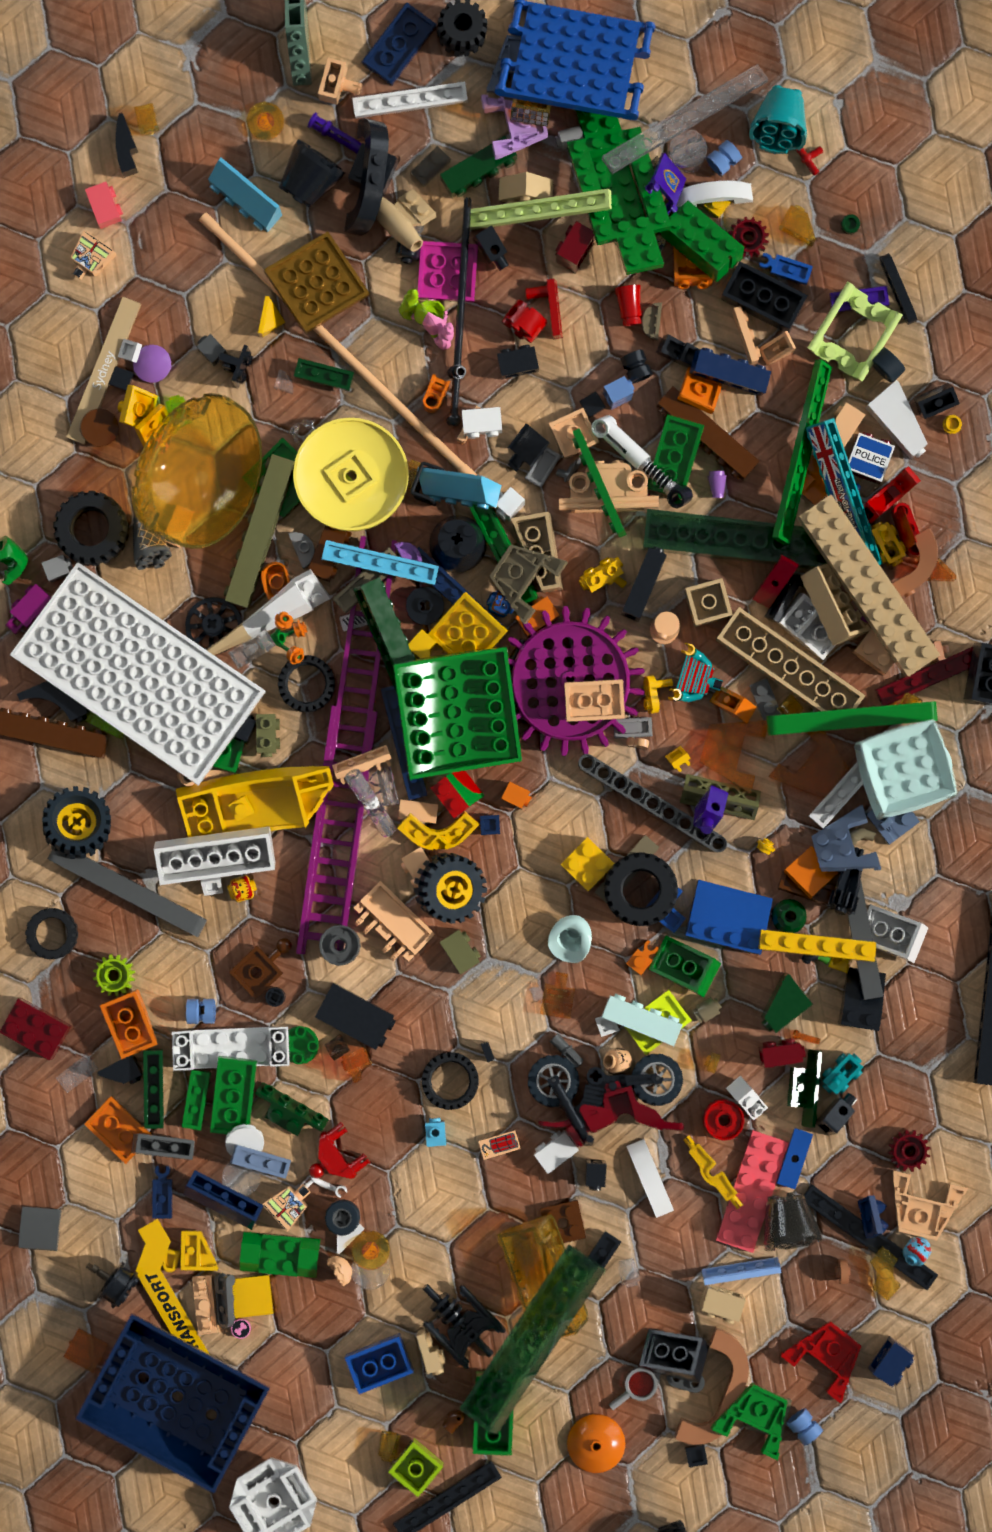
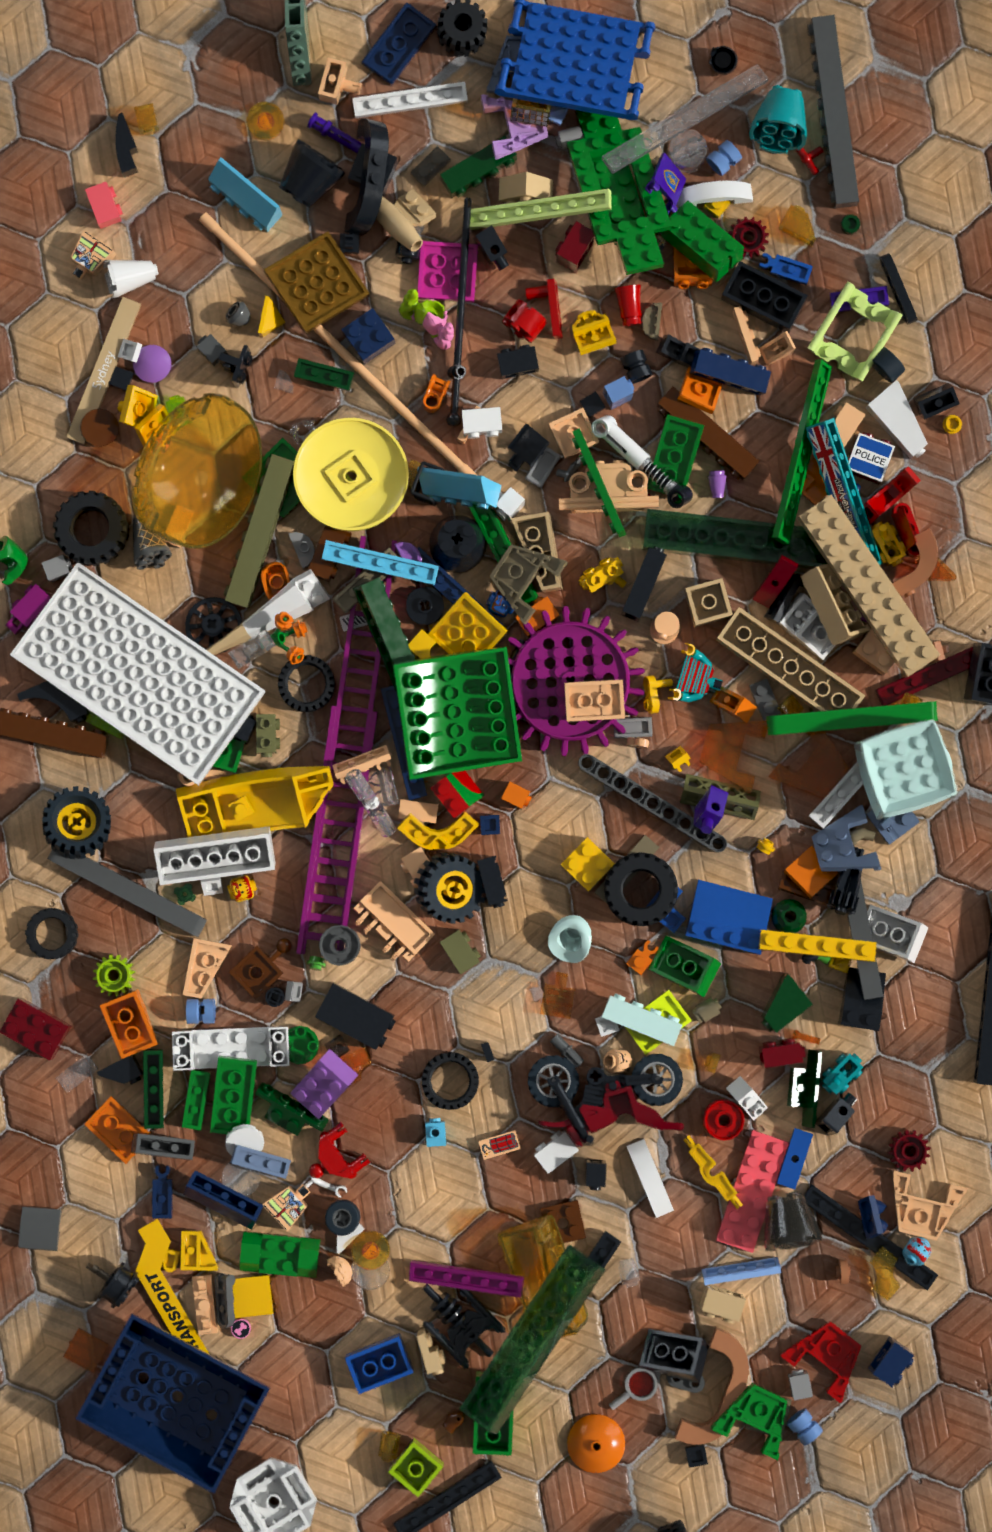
(128, 275): none -> white cone
(181, 898): none -> clear green plate
(203, 965): none -> light nougat wing
(238, 314): none -> dark grey cone
(293, 991): none -> light grey tile
(316, 963): none -> bright green plate
(324, 1084): none -> medium lavender brick
(349, 243): none -> black tile
(368, 336): none -> dark blue brick
(466, 1278): none -> magenta plate
(492, 881): none -> black window
(557, 115): none -> light blue tile
(592, 332): none -> yellow slope
(723, 60): none -> black hair
(800, 1384): none -> light grey brick
(834, 111): none -> dark grey brick

